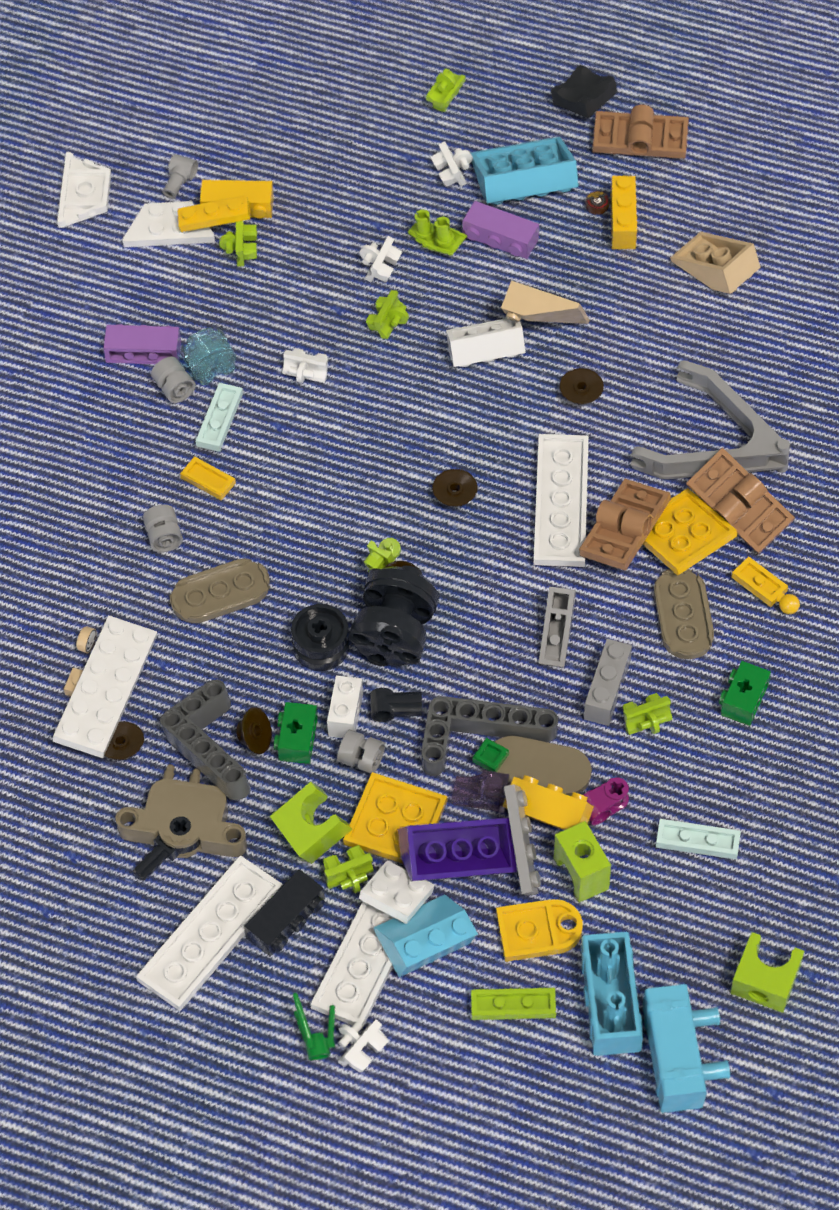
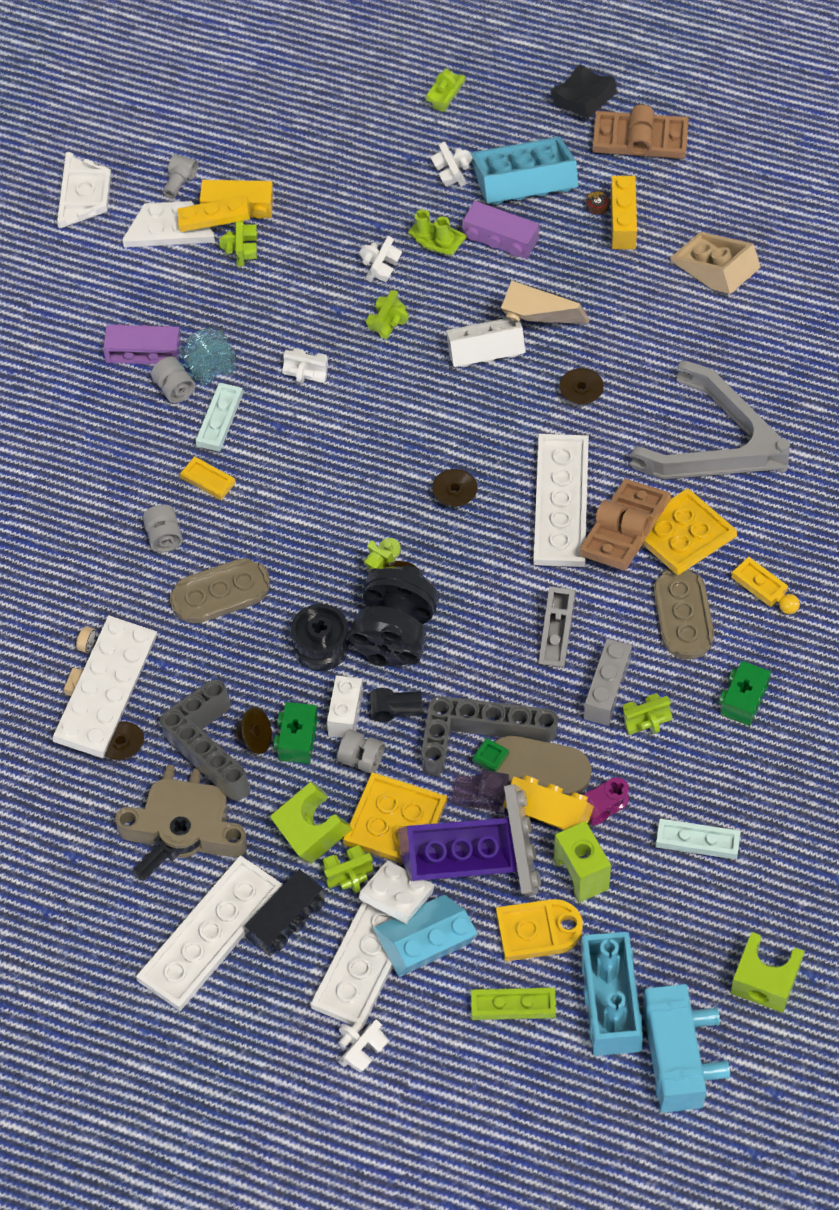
(316, 1044): green plant -> none
(741, 500): medium nougat plate -> none

